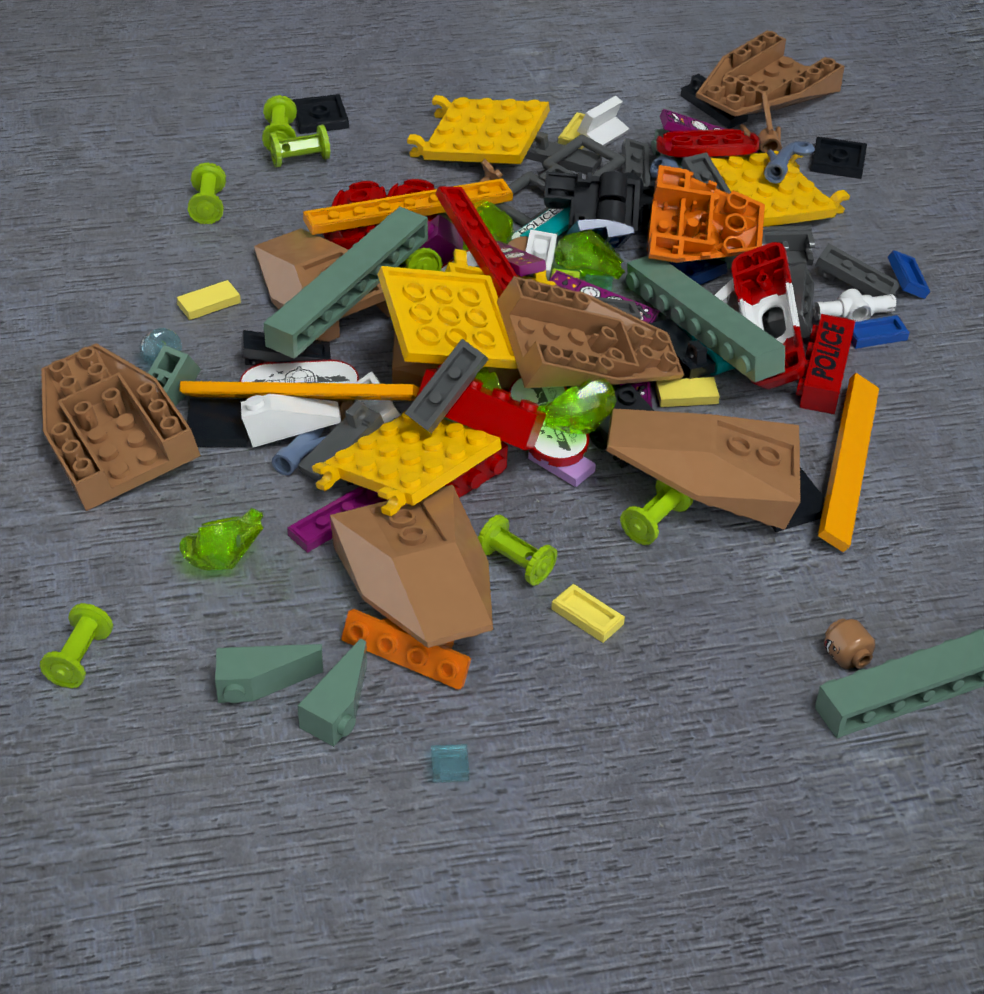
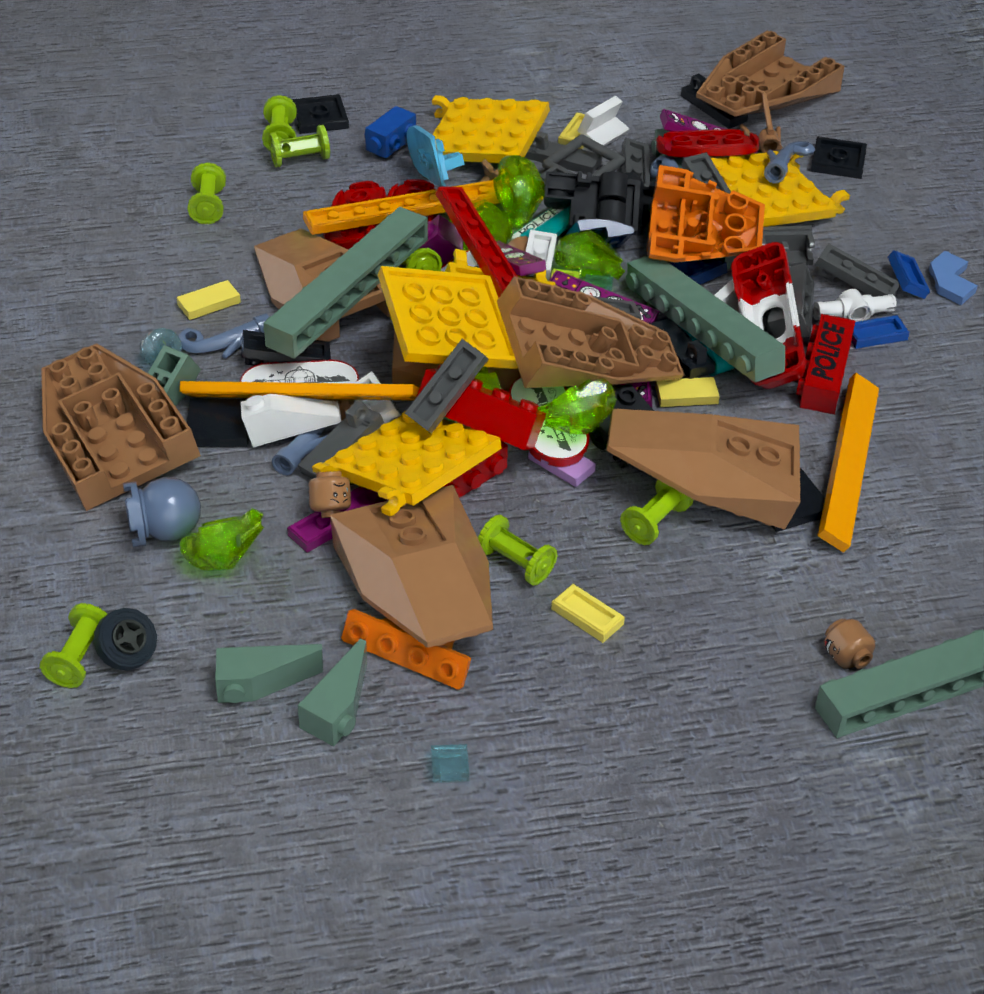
(136, 632): none -> black wheel
(163, 509): none -> sand blue tile
(230, 339): none -> sand blue plant
(329, 493): none -> medium nougat head
(389, 132): none -> blue brick
(428, 155): none -> medium azure piece
(519, 188): none -> clear neon green helmet
(946, 272): none -> medium blue tile

